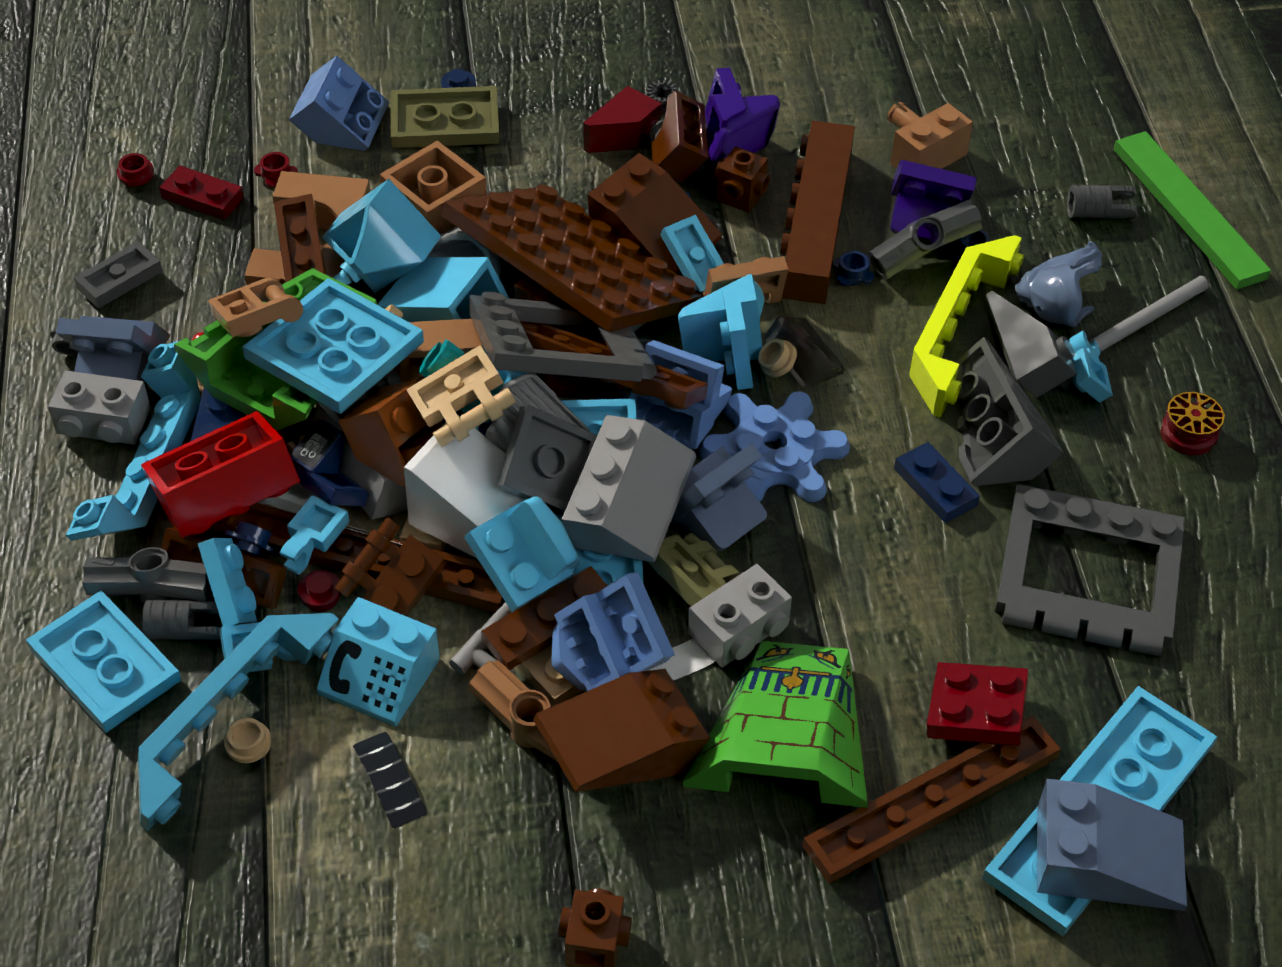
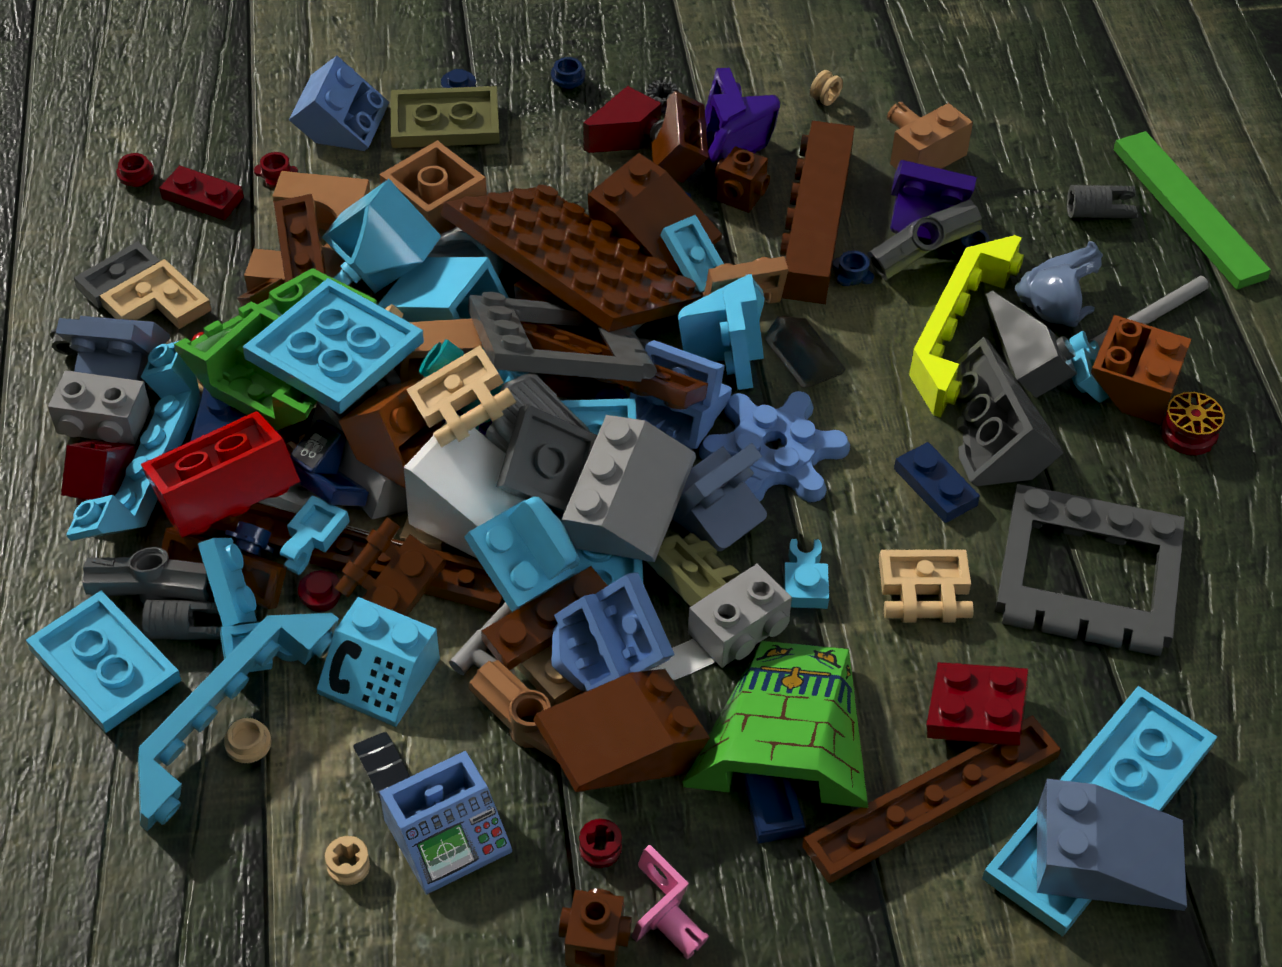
(95, 469): none -> dark red slope
(160, 289): none -> tan plate
(244, 312): medium nougat plate -> none
(349, 847): none -> tan bush
(445, 822): none -> medium blue slope
(568, 73): none -> dark blue plate
(587, 839): none -> dark red bush
(666, 913): none -> bright pink bracket
(772, 807): none -> dark blue tile
(777, 357): tan plate -> none
(806, 578): none -> medium azure plate
(826, 87): none -> tan bush
(925, 573): none -> tan plate
(1140, 367): none -> dark orange slope

